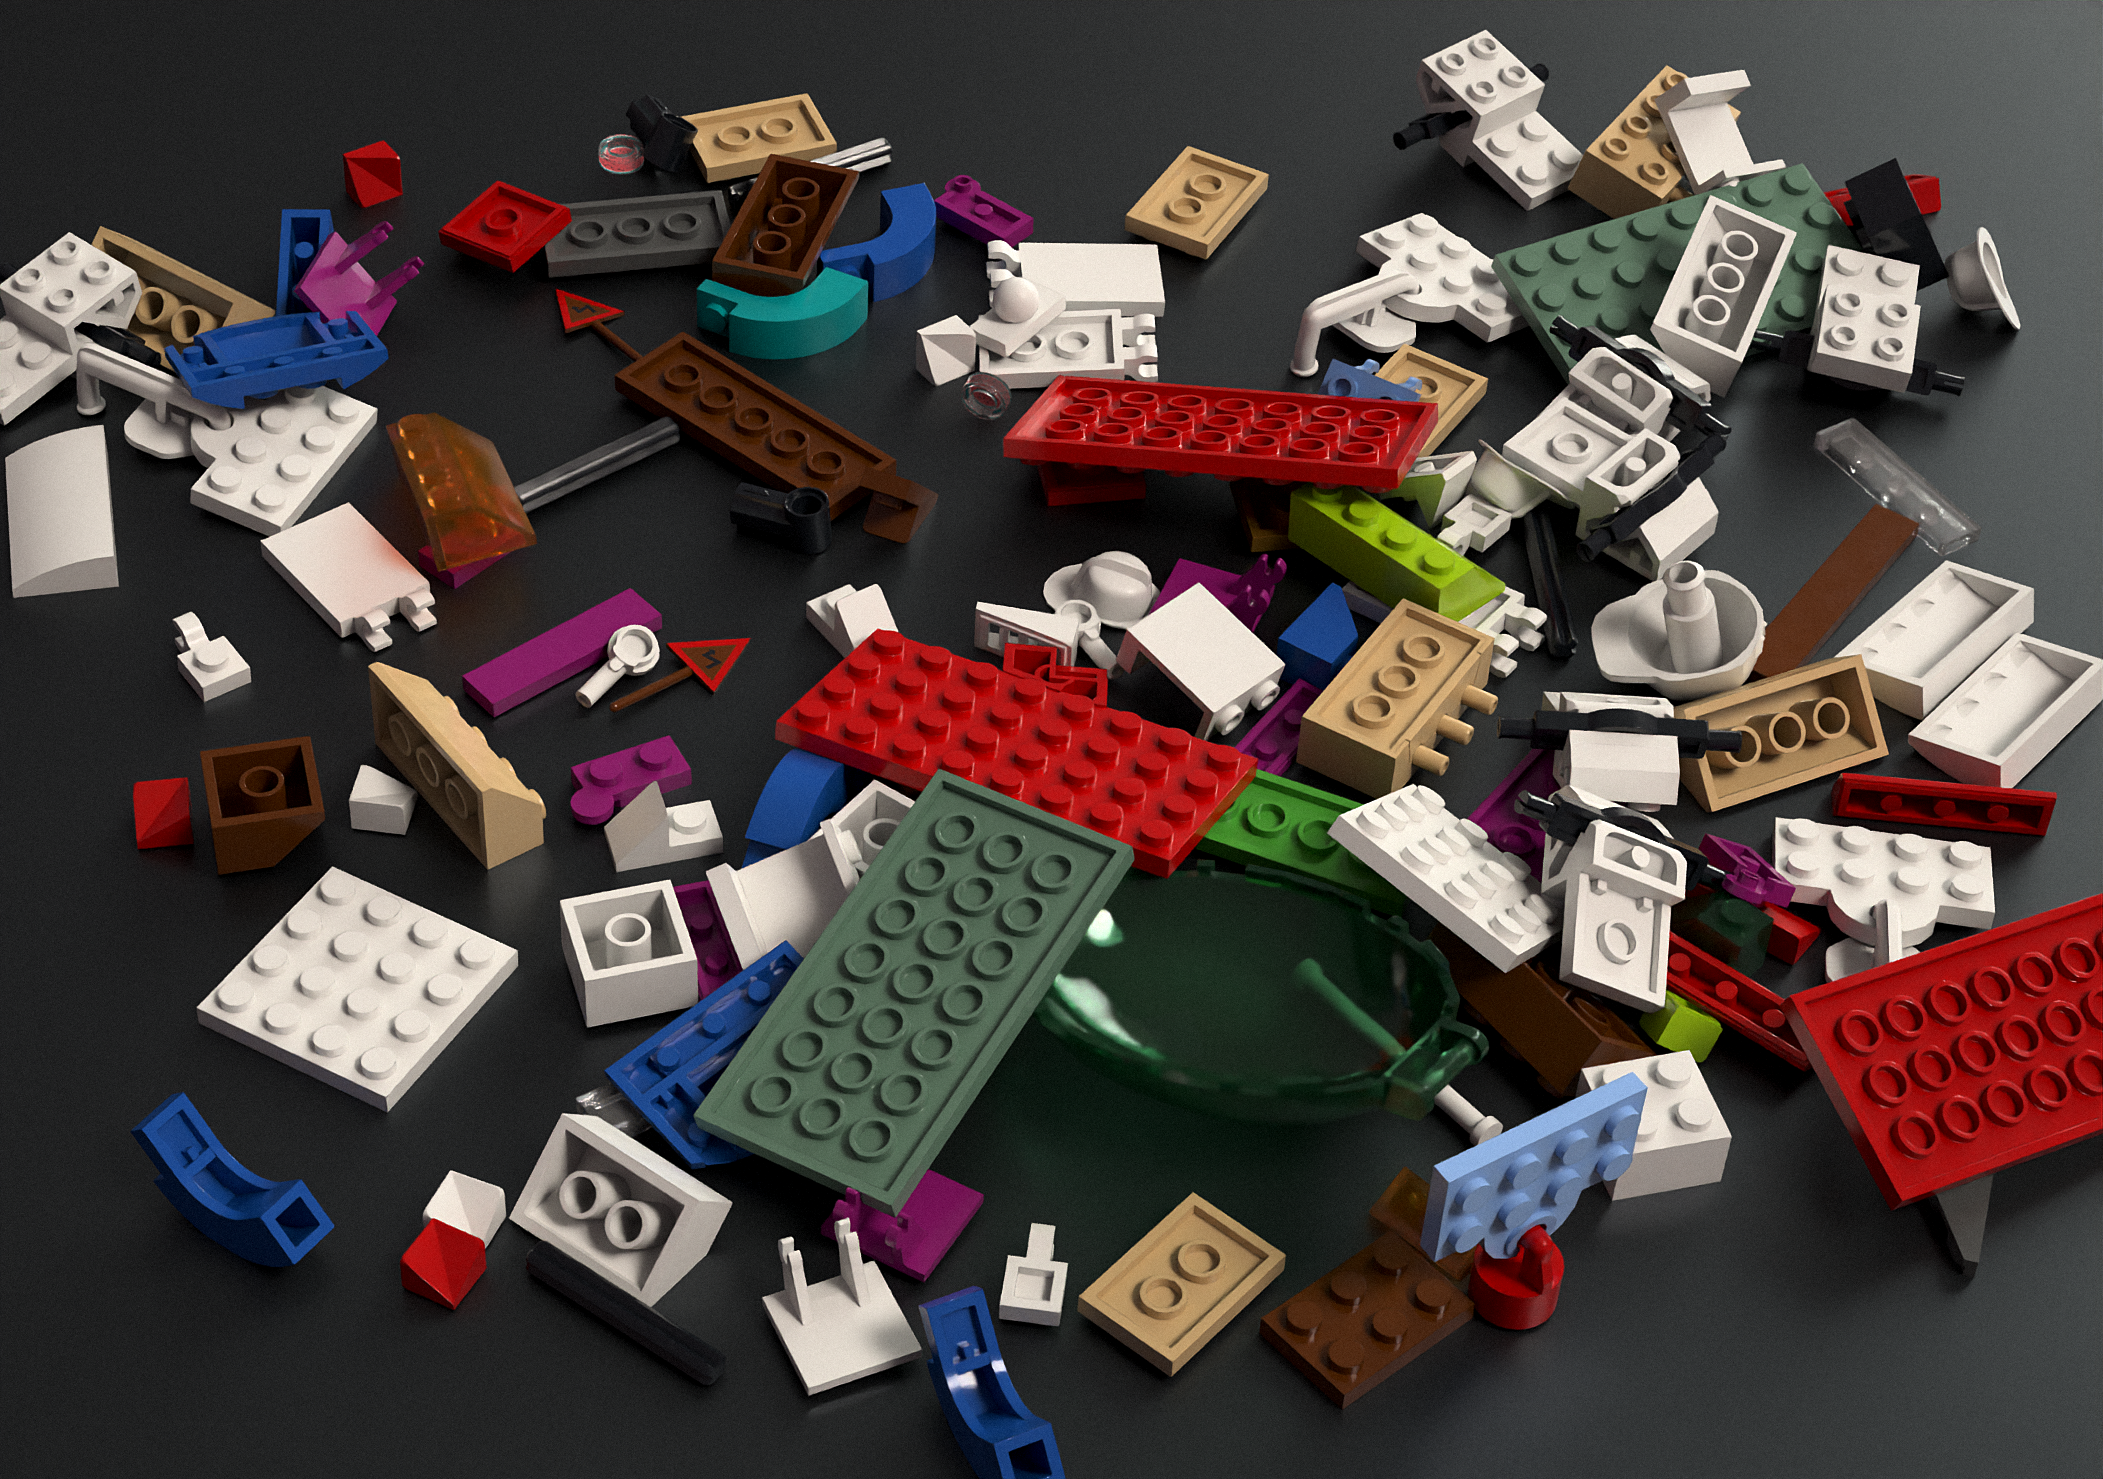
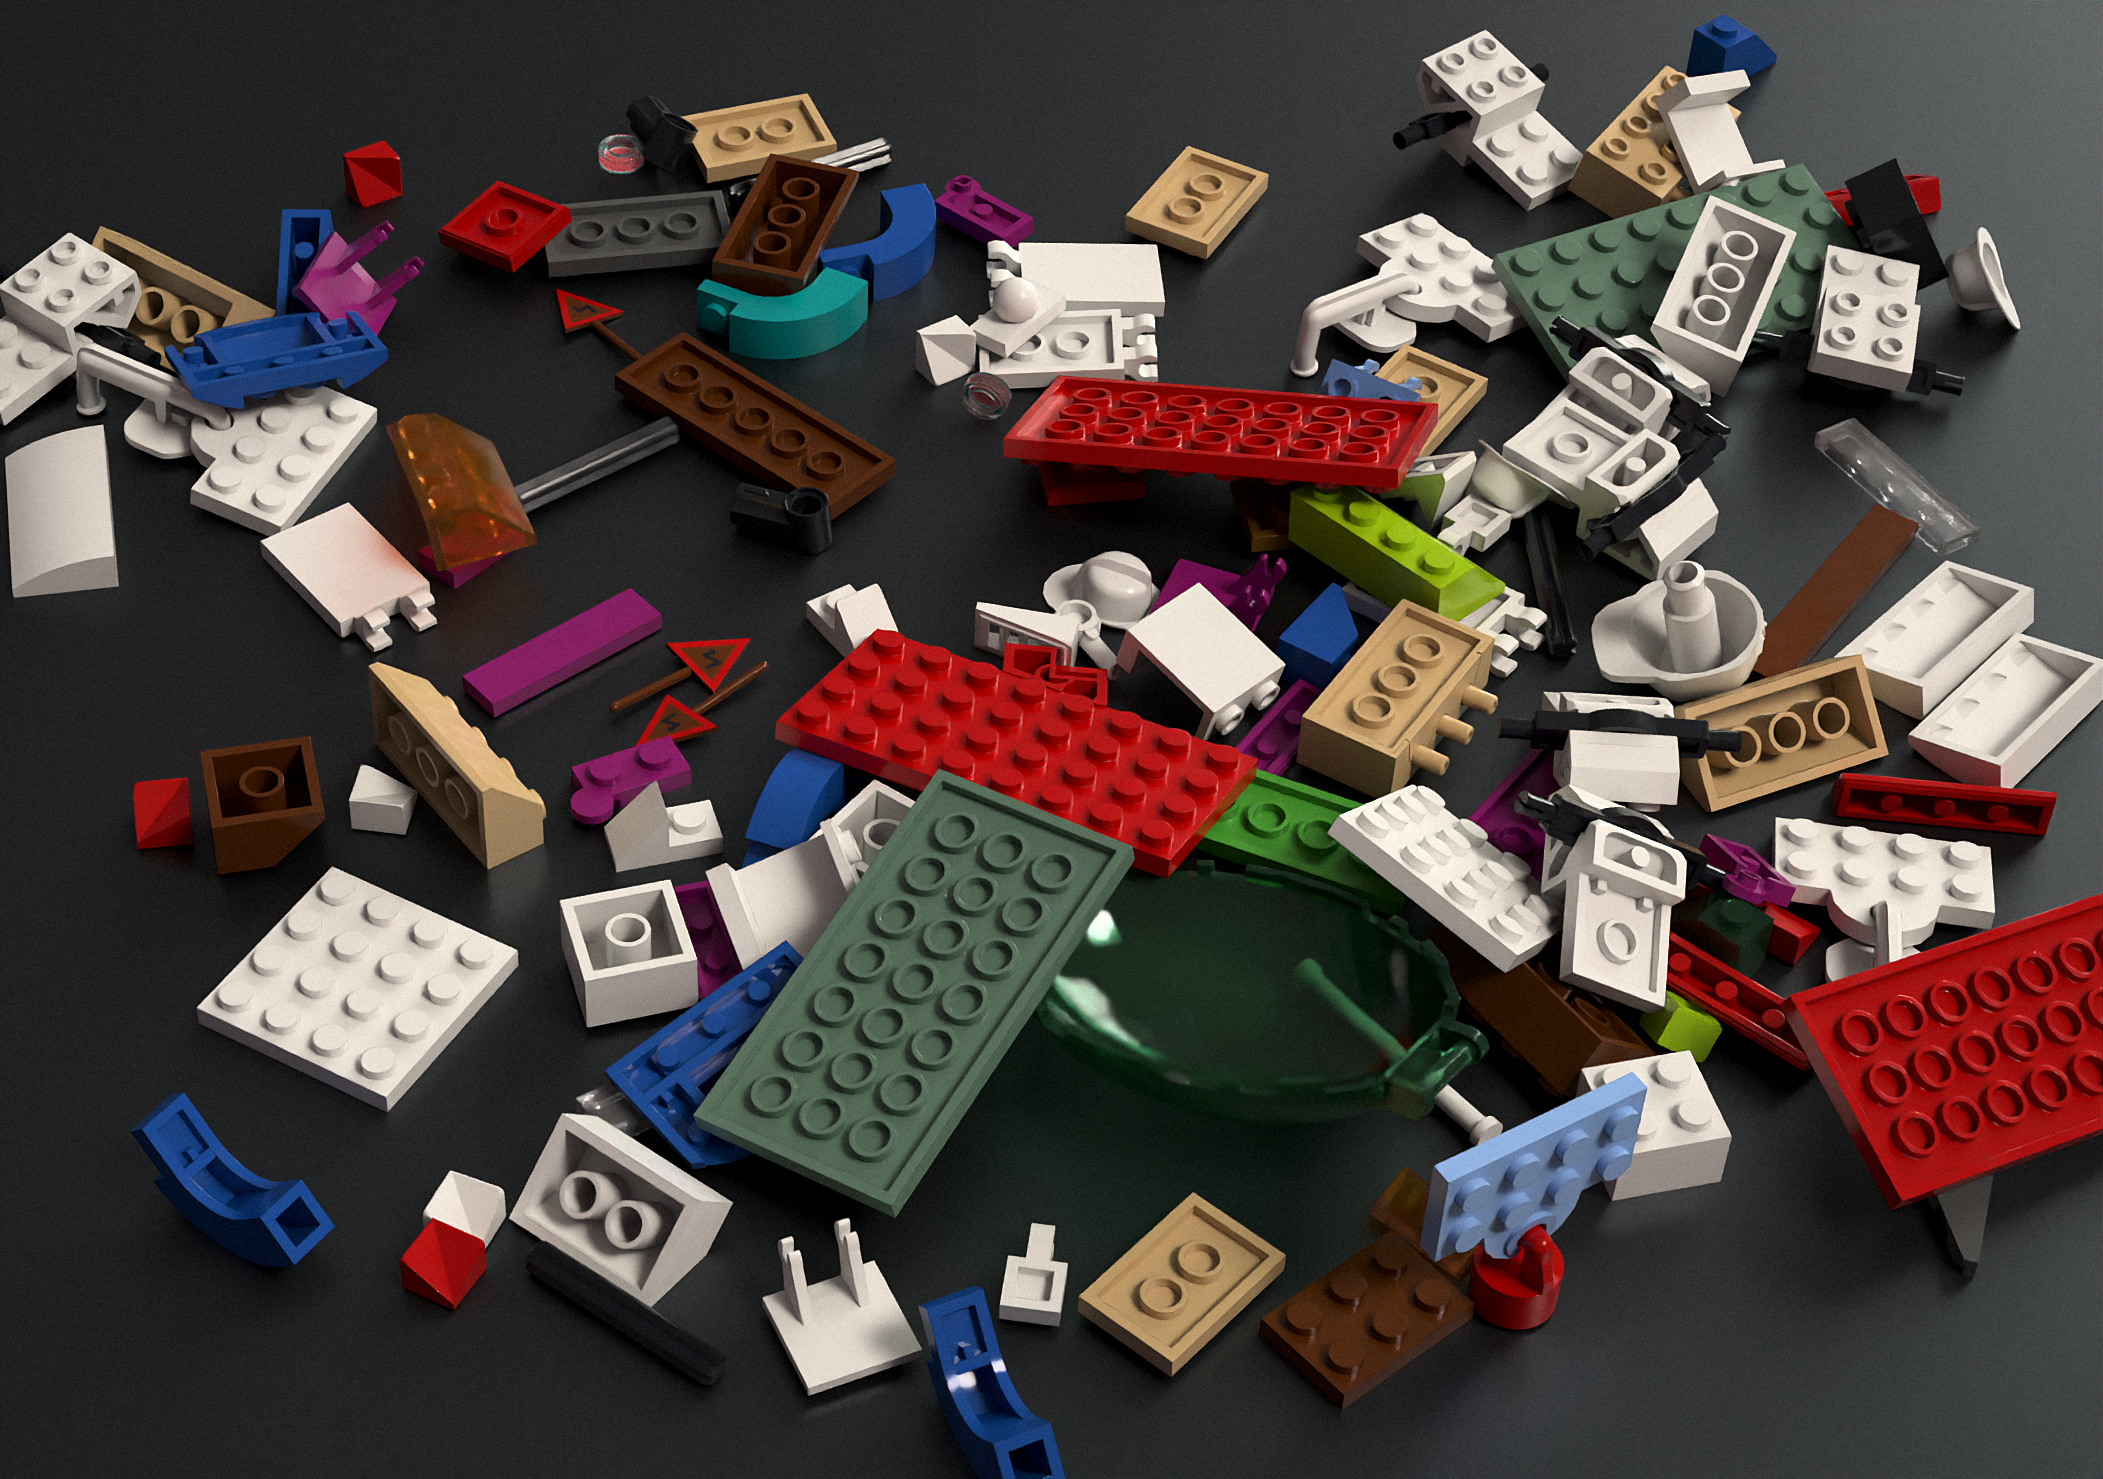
(208, 665): white plate -> none
(630, 652): white plate -> none
(685, 723): none -> reddish brown piece
(896, 505): reddish brown slope -> none
(920, 1231): magenta plate -> none
(1727, 47): none -> blue slope

